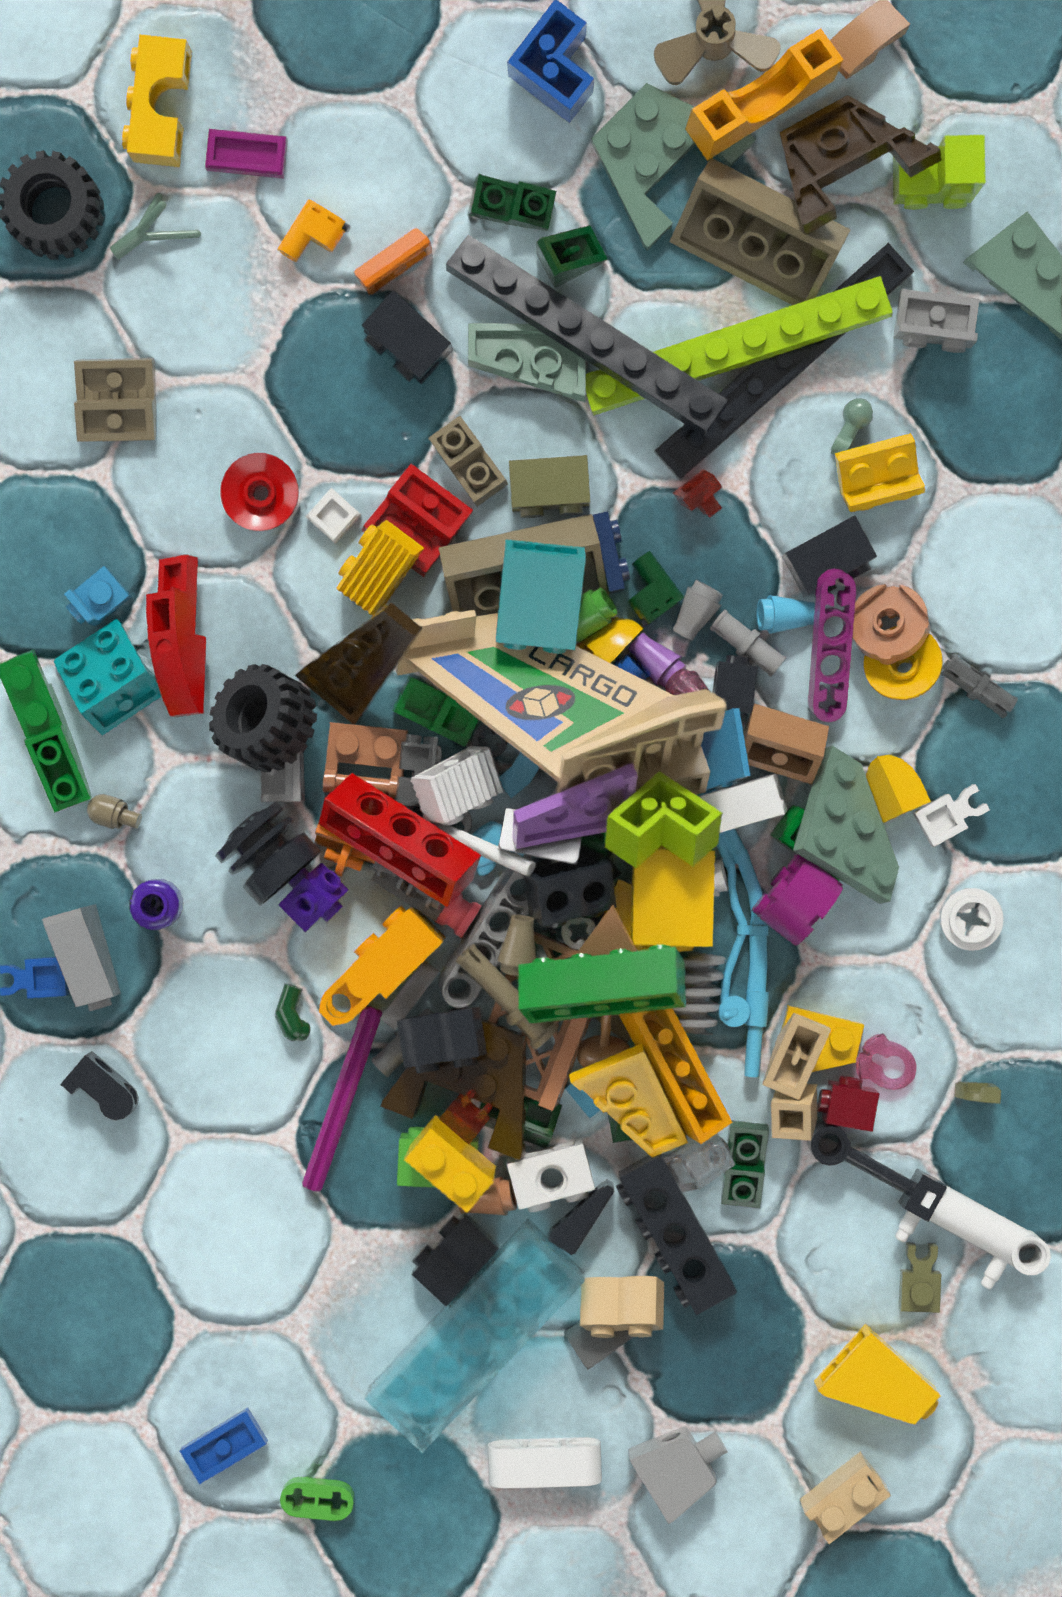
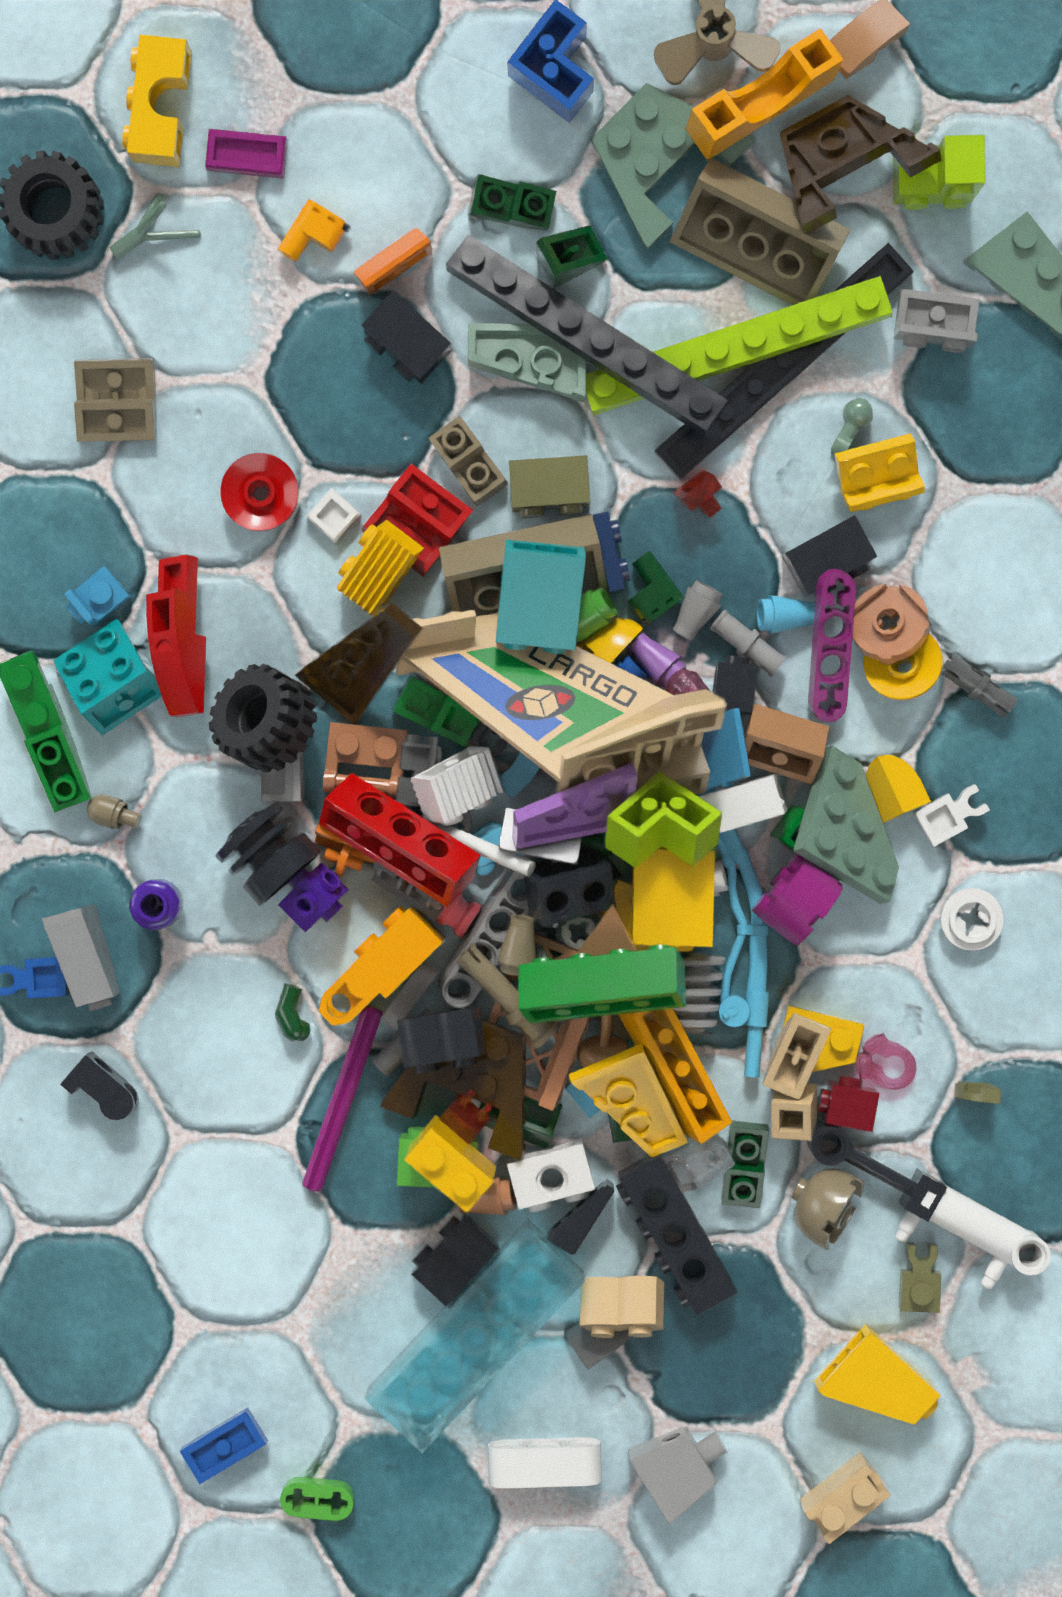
(825, 1205): none -> dark tan cylinder

